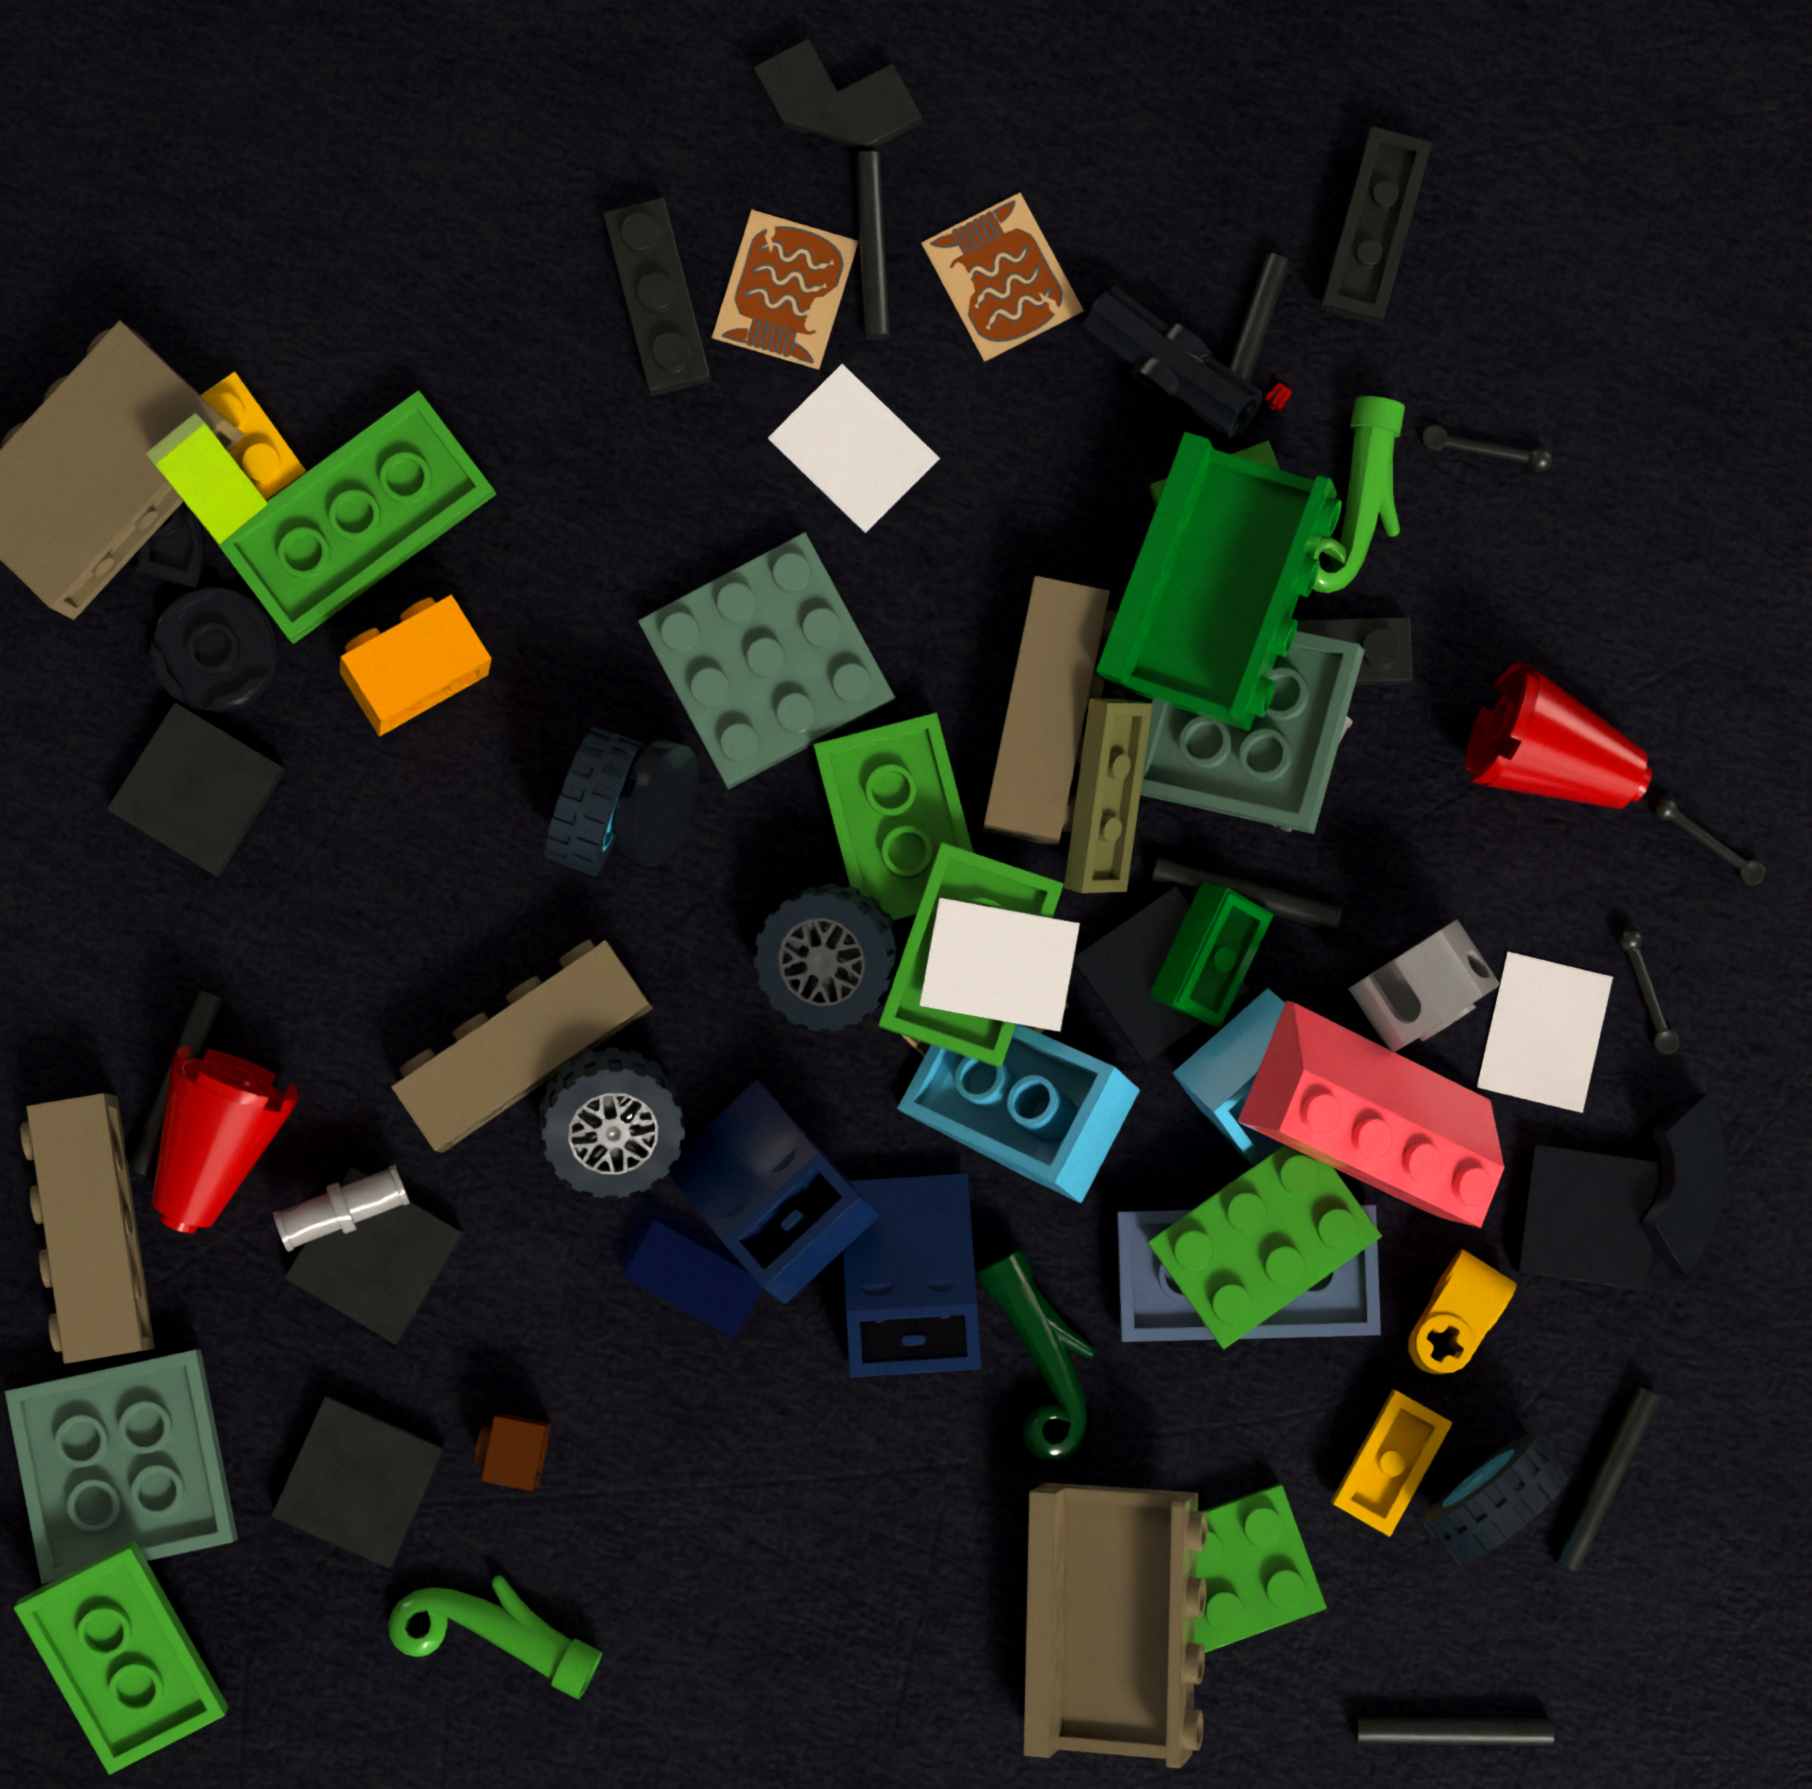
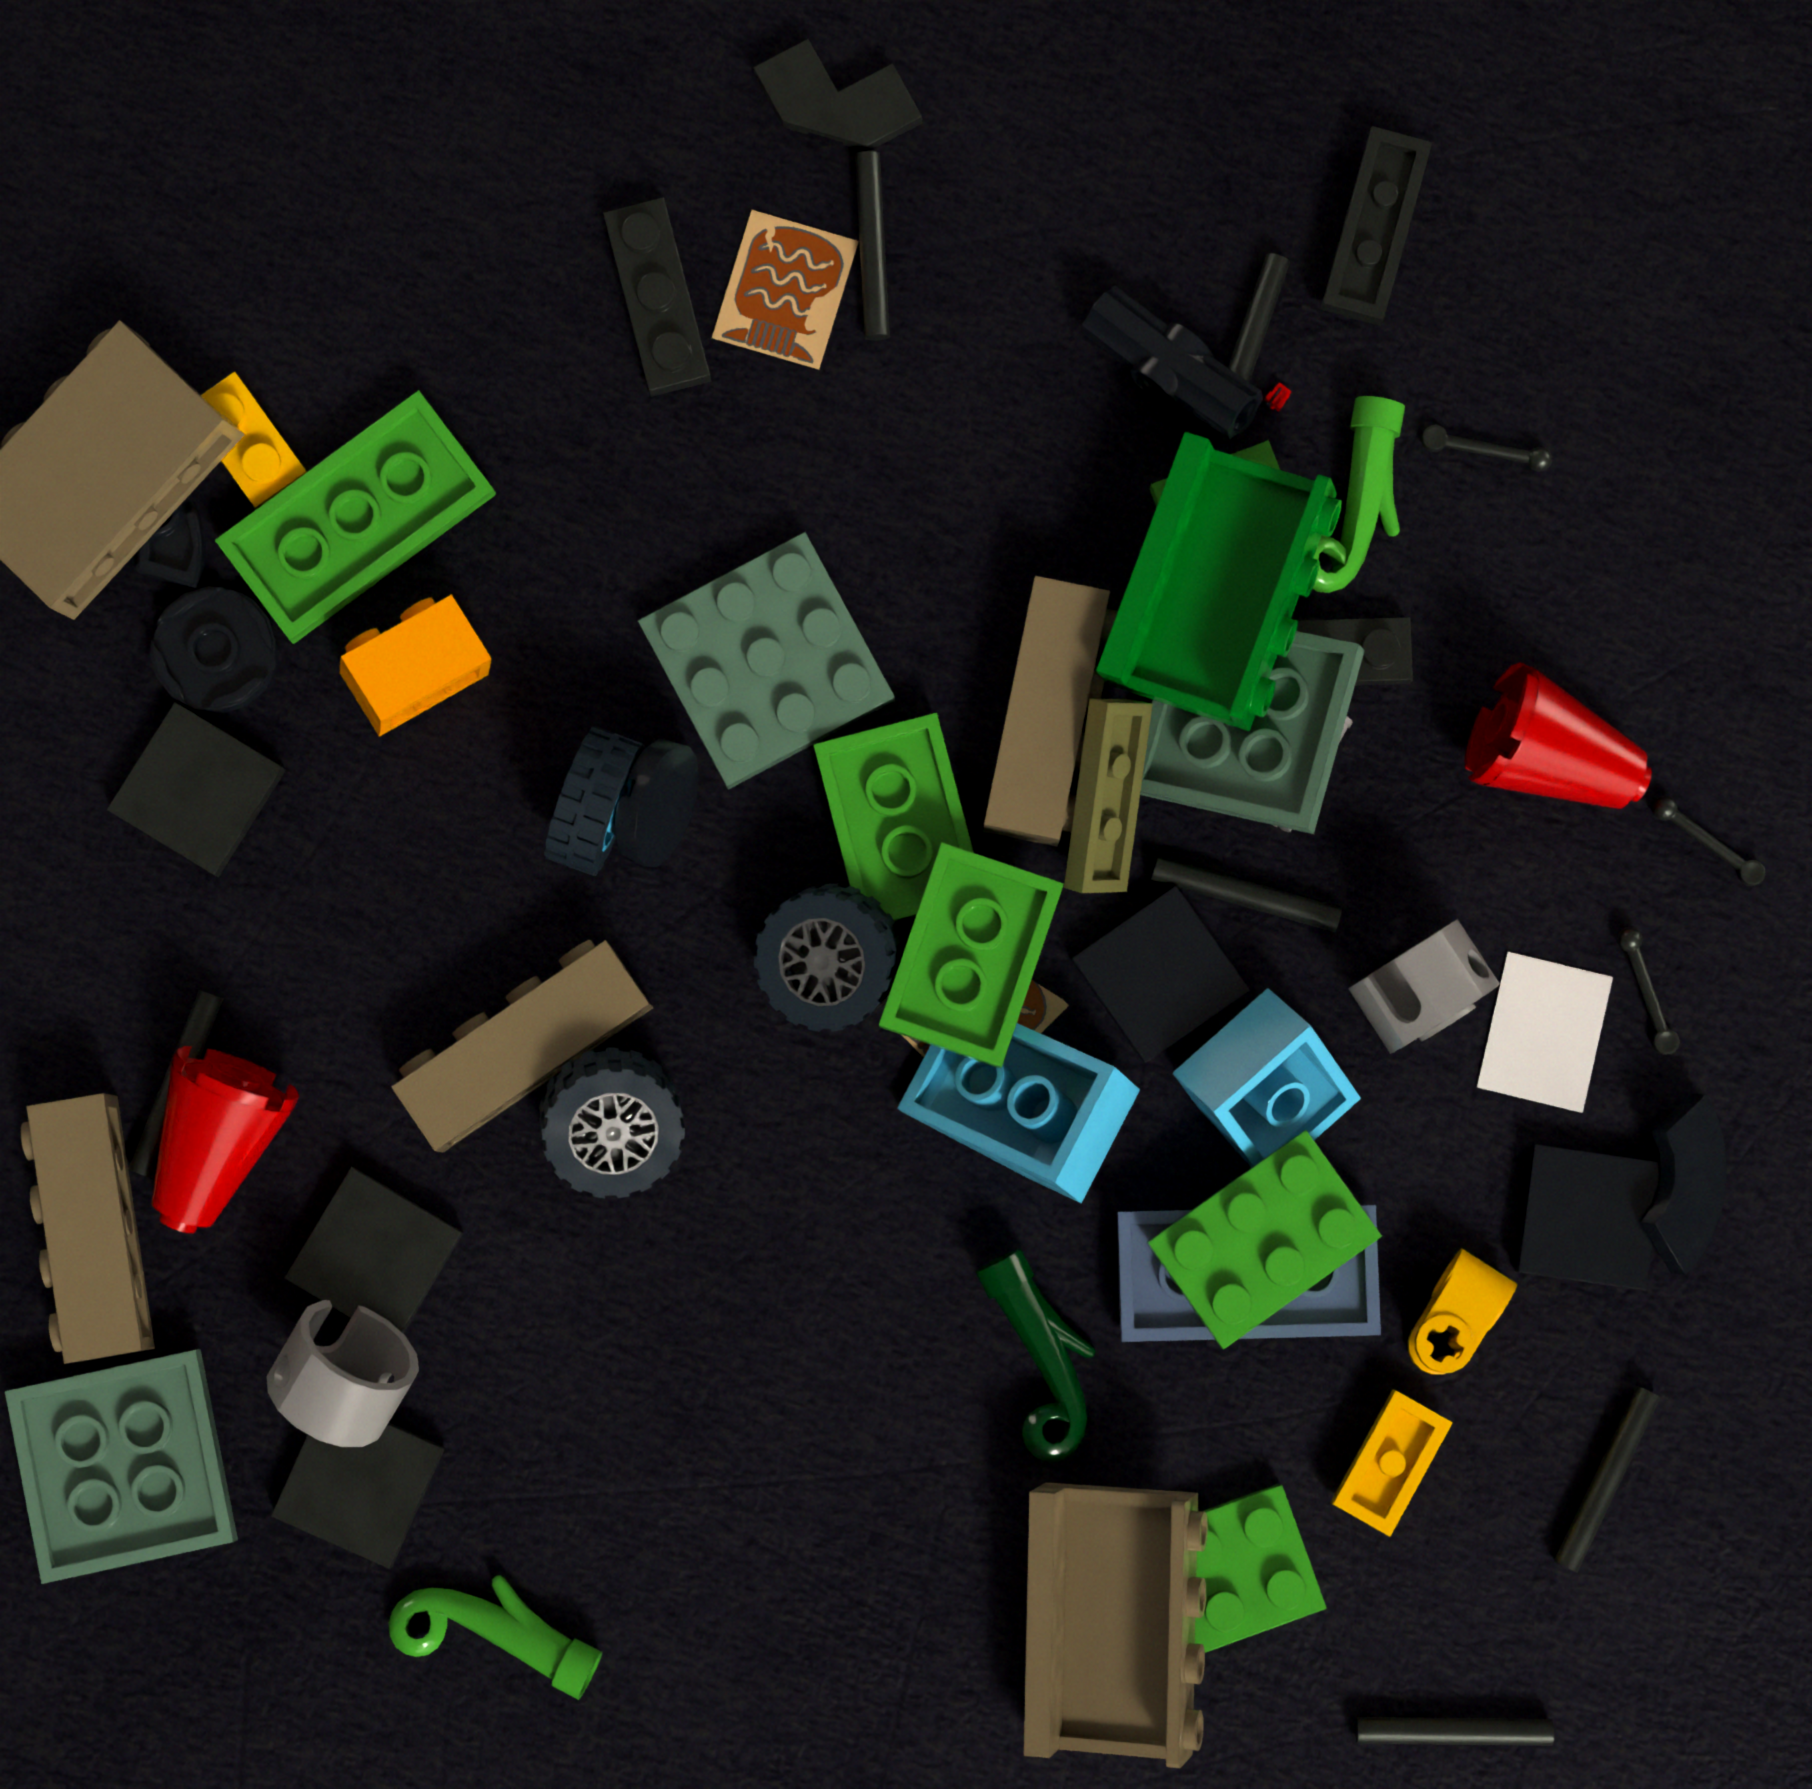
(121, 1657): bright green plate -> none
(207, 478): lime tile -> none
(341, 1208): light grey pin -> none
(342, 1388): none -> light grey piece
(513, 1451): reddish brown plate -> none
(694, 1279): clear blue tile -> none
(770, 1193): dark blue slope -> none
(853, 448): white sticker -> none
(913, 1279): dark blue slope -> none
(999, 964): white sticker -> none
(1002, 277): sticker -> none
(1211, 954): green slope -> none
(1376, 1117): coral slope -> none
(1495, 1499): black wheel -> none

